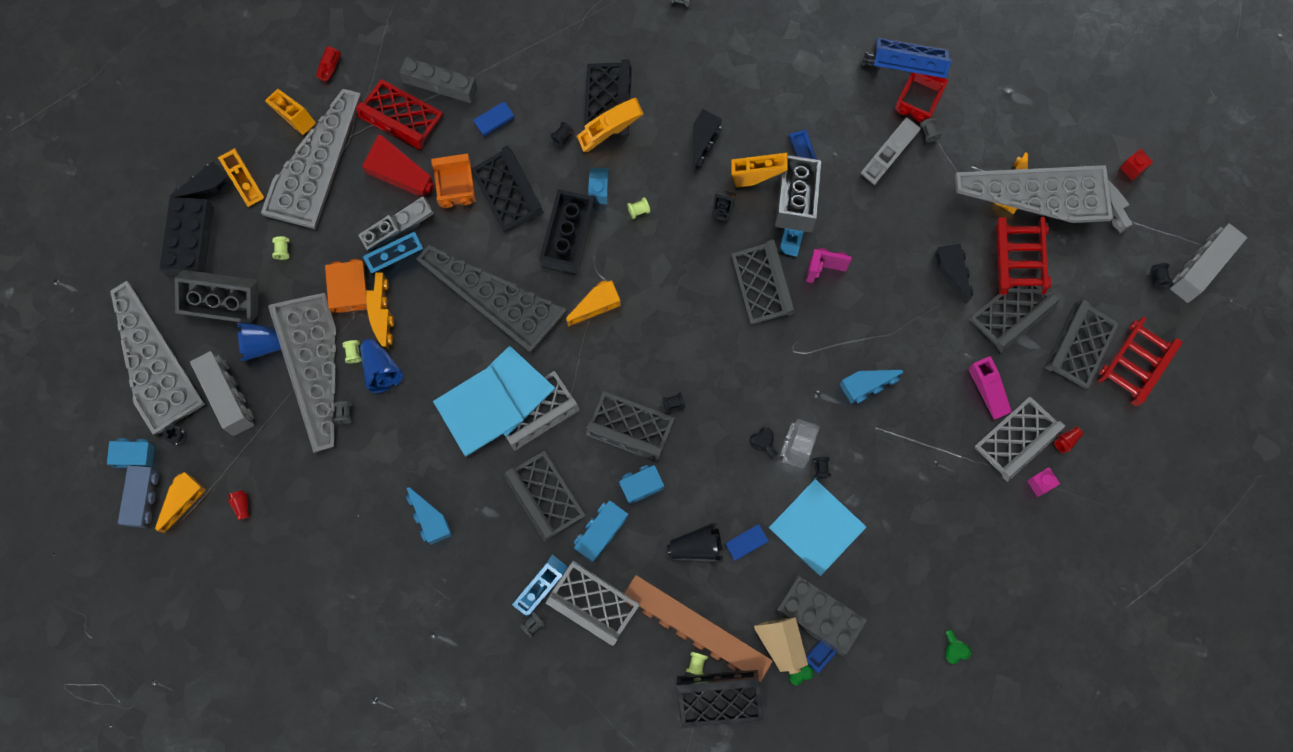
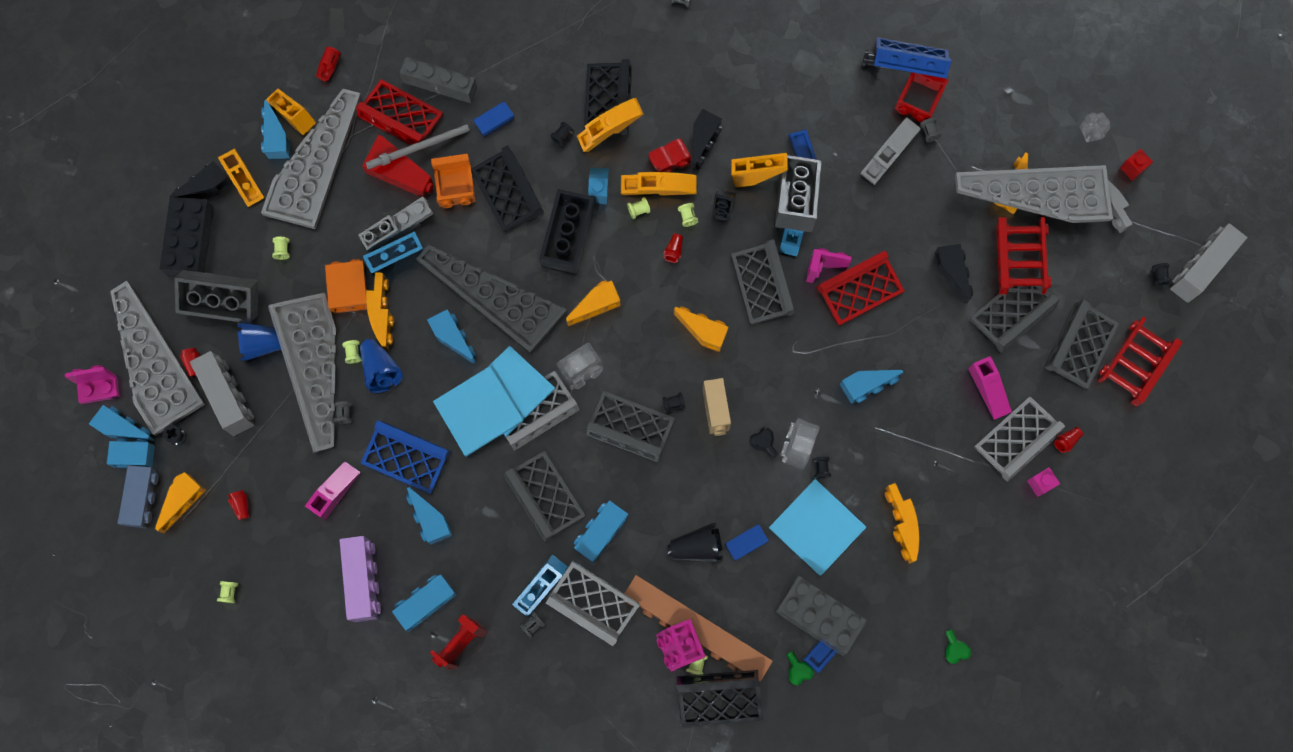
(94, 384): none -> dark pink bracket
(115, 426): none -> dark azure slope
(186, 356): none -> red cone
(227, 592): none -> yellowish green bush
(276, 142): none -> dark azure slope
(332, 490): none -> dark pink slope
(359, 579): none -> lavender brick
(385, 158): none -> light grey bar
(410, 440): none -> blue fence
(423, 602): none -> dark azure brick
(448, 334): none -> dark azure slope
(457, 644): none -> red fence
(580, 366): none -> clear brick
(641, 484): dark azure brick -> none
(659, 183): none -> light orange slope
(670, 157): none -> red brick
(674, 249): none -> red cone
(680, 645): none -> dark pink bracket
(688, 214): none -> yellowish green bush
(707, 332): none -> light orange slope
(716, 406): none -> tan brick
(783, 643): tan slope -> none
(849, 276): none -> red fence
(907, 531): none -> light orange slope
(1095, 127): none -> clear brick

